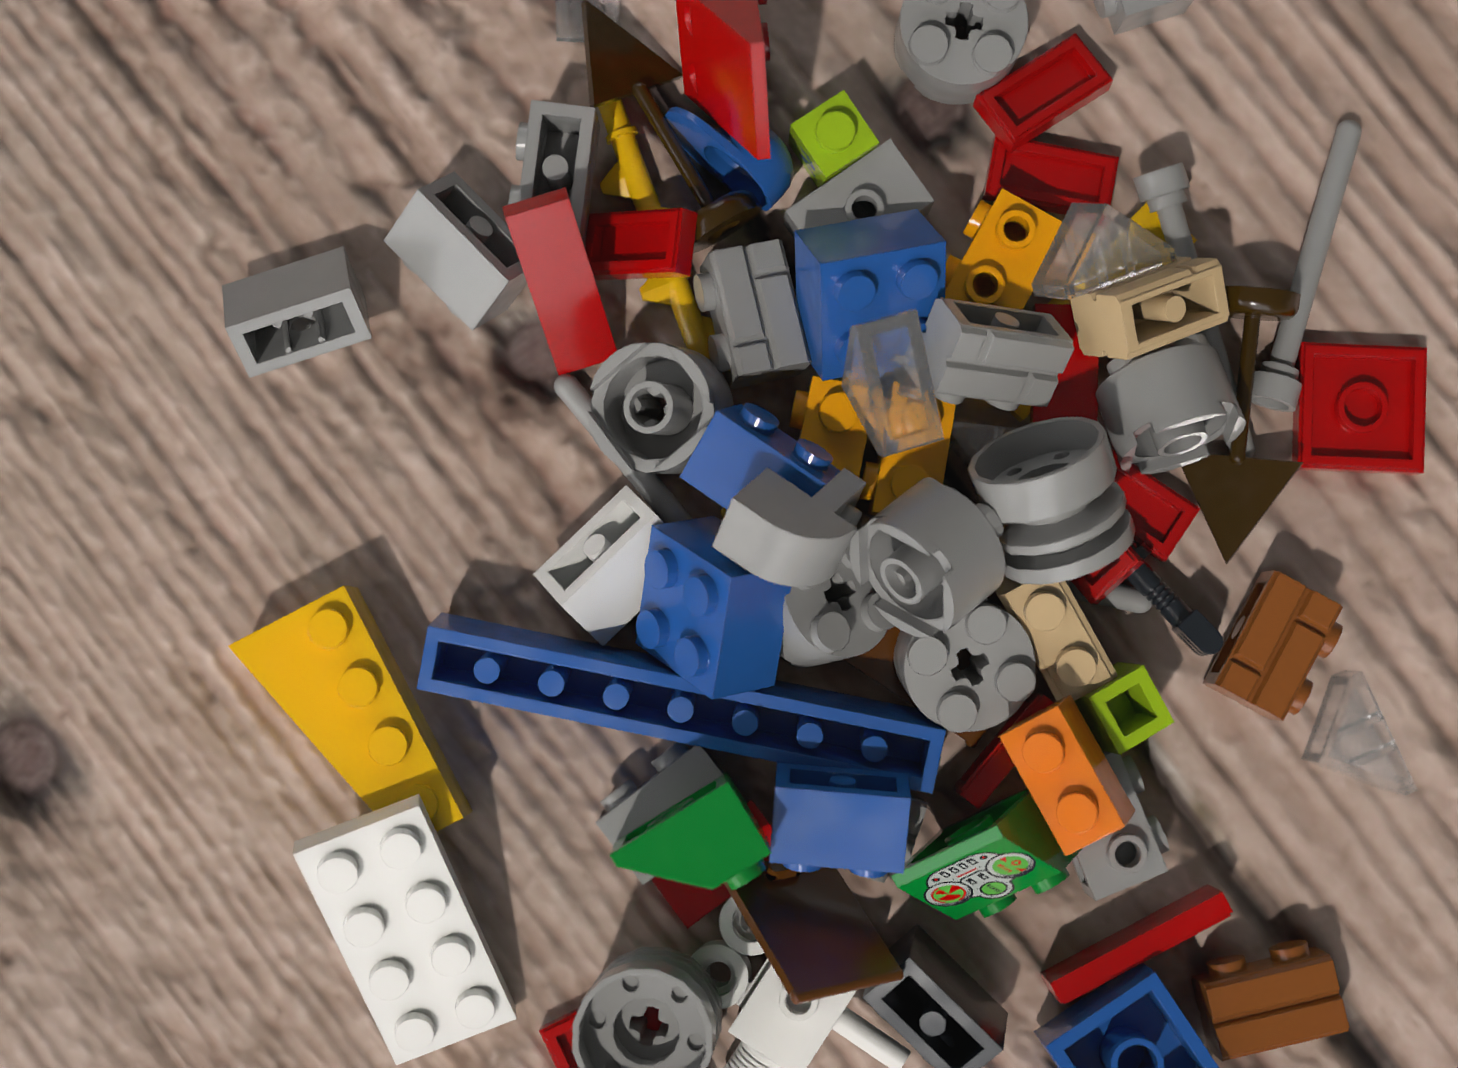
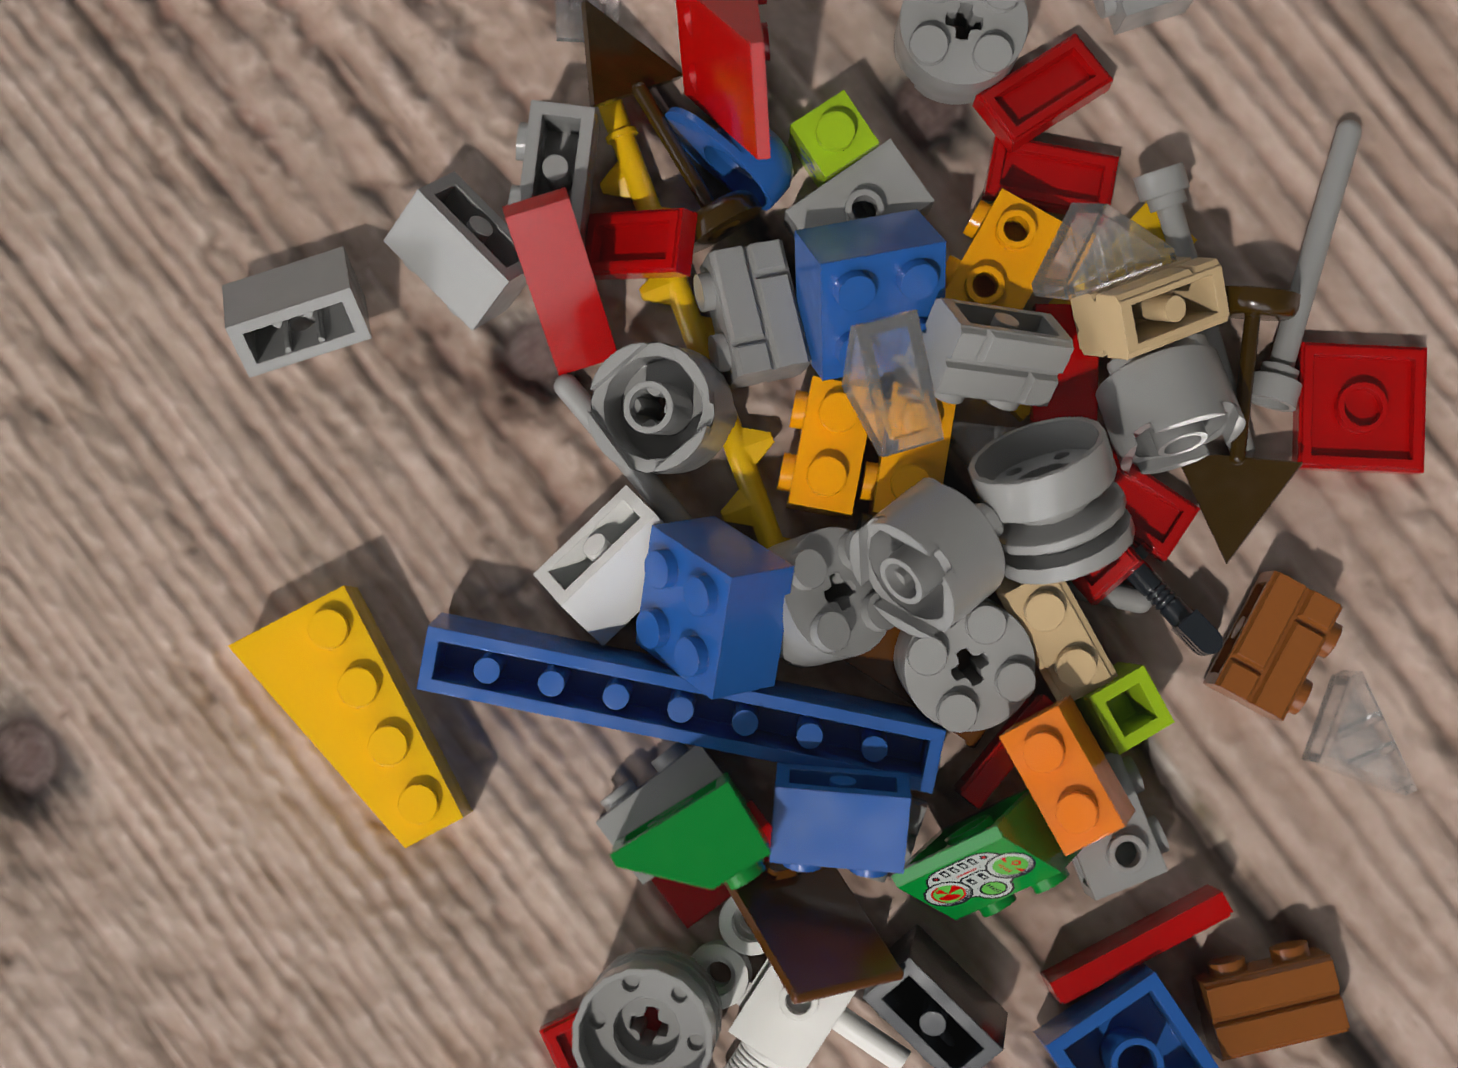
(405, 929): white plate -> none
(743, 444): blue brick -> none
(788, 534): light grey brick -> none

